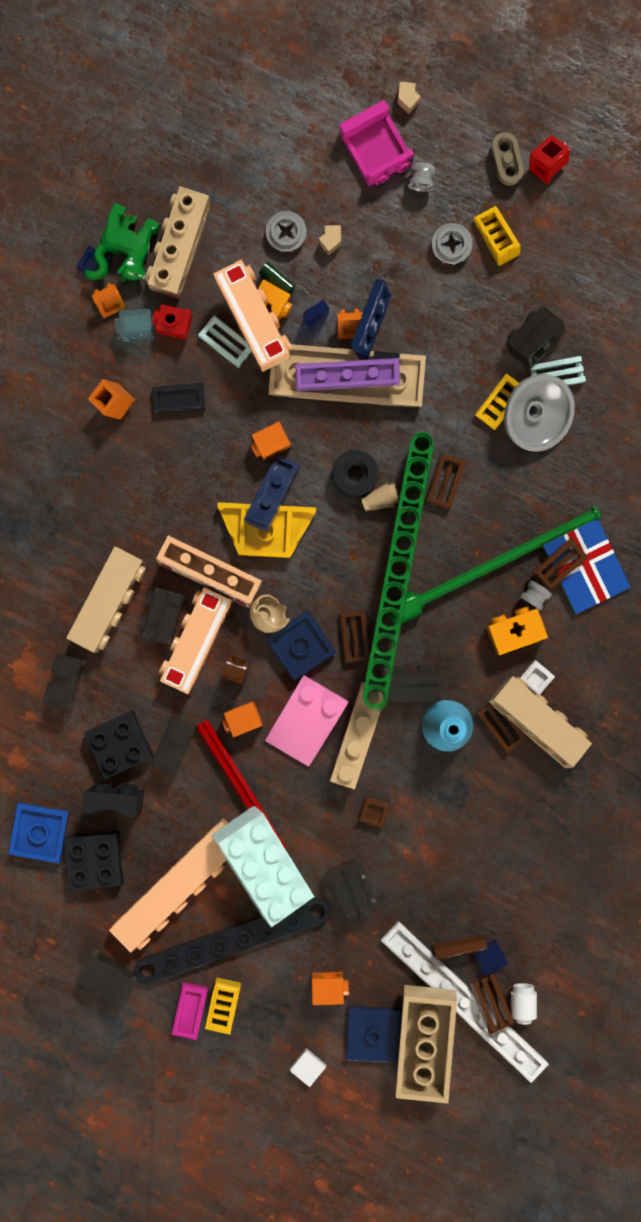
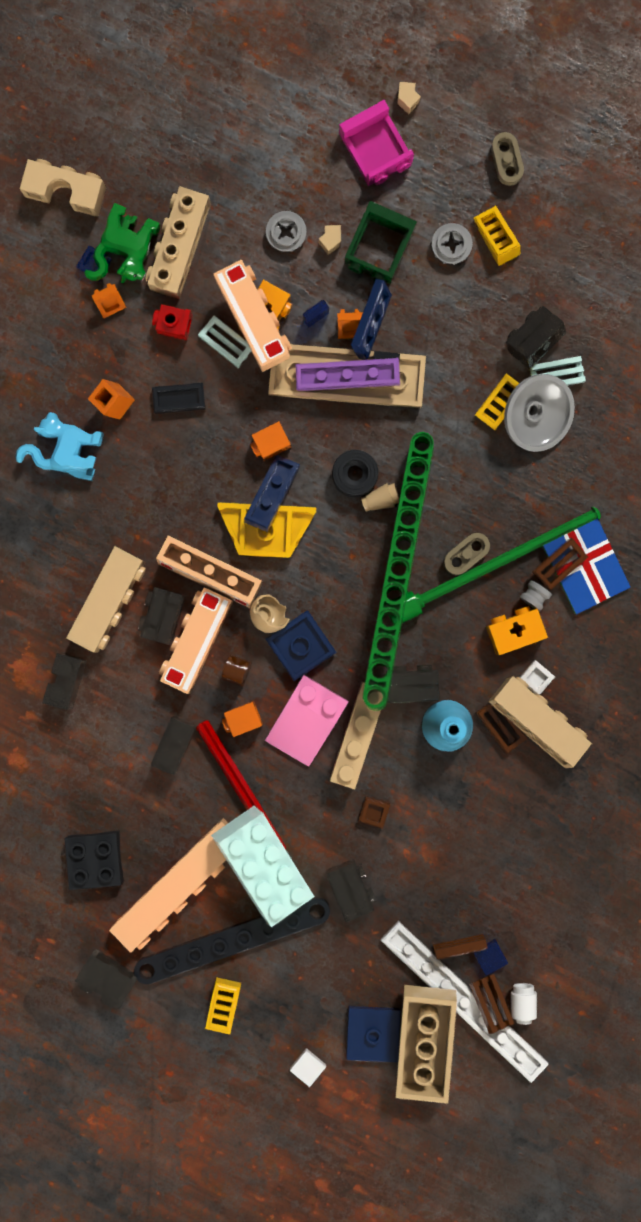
(39, 832): blue plate -> none
(43, 179): none -> tan arch
(67, 451): none -> medium azure animal
(118, 744): black brick -> none
(123, 799): black brick -> none
(135, 325): clear light blue brick -> none
(189, 1011): dark pink tile -> none
(276, 278): dark green axle -> none
(329, 988): orange brick -> none
(352, 615): reddish brown tile -> none
(386, 218): none -> dark green window
(421, 177): light grey wheel -> none
(438, 502): reddish brown tile -> none
(466, 554): none -> dark tan plate
(549, 158): red brick -> none

